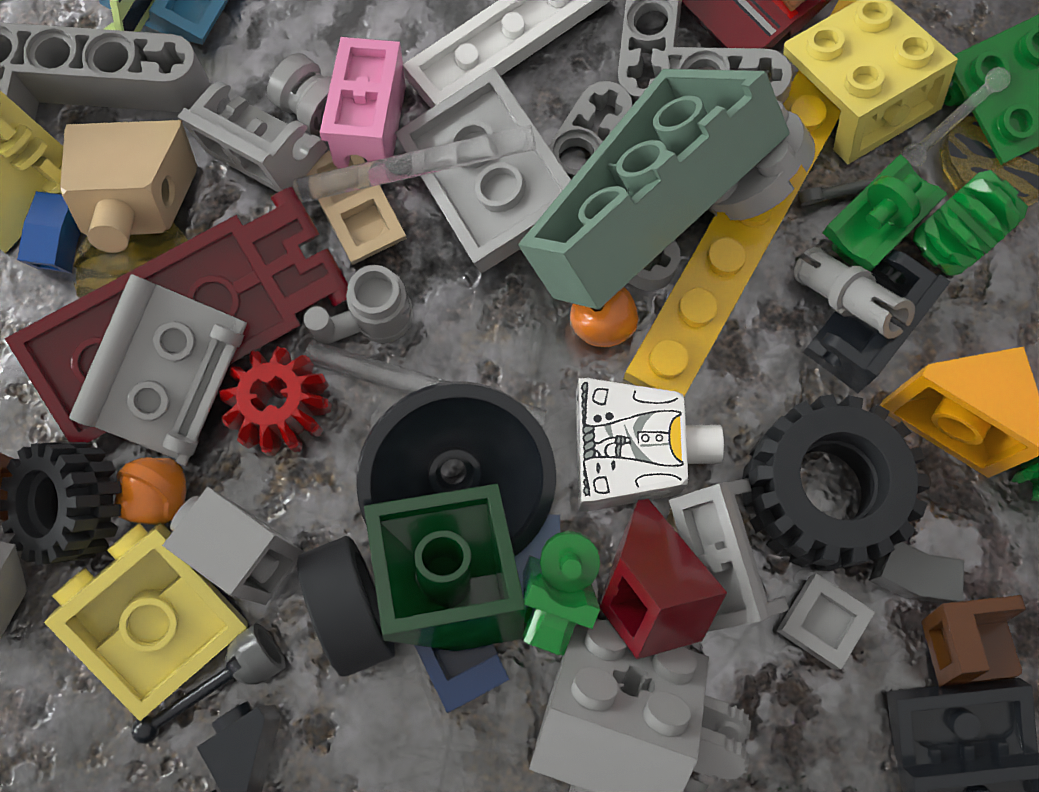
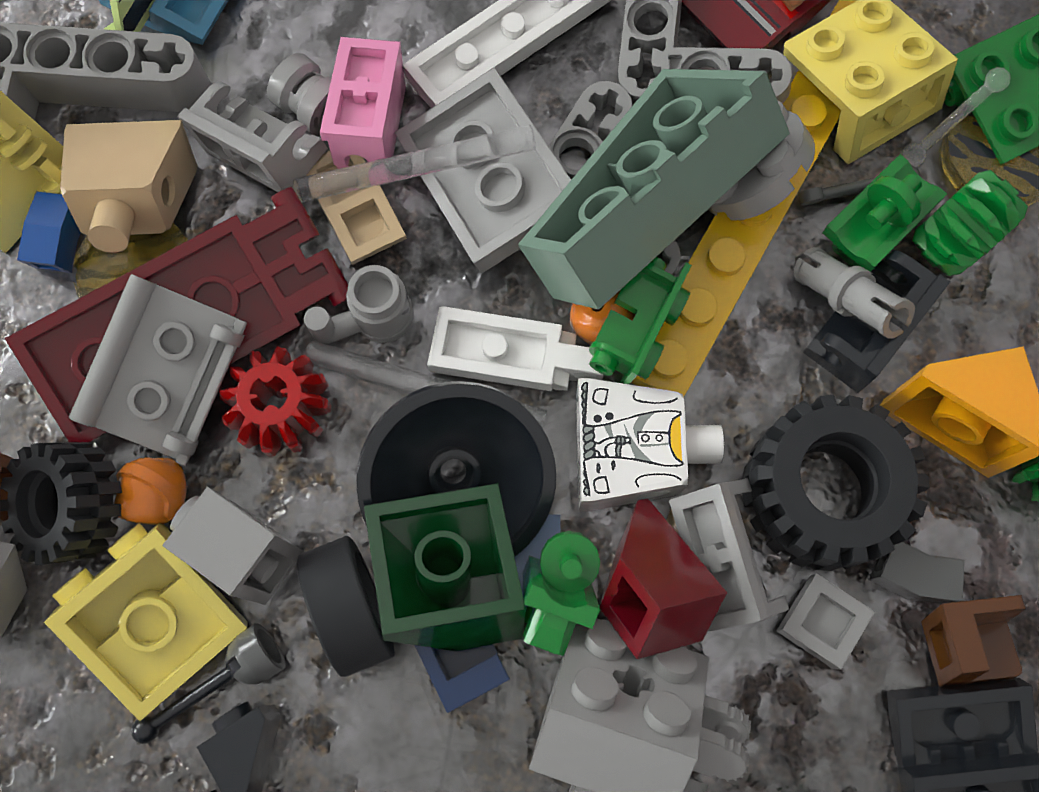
(507, 350): none -> white hinge
(631, 344): none -> green hinge

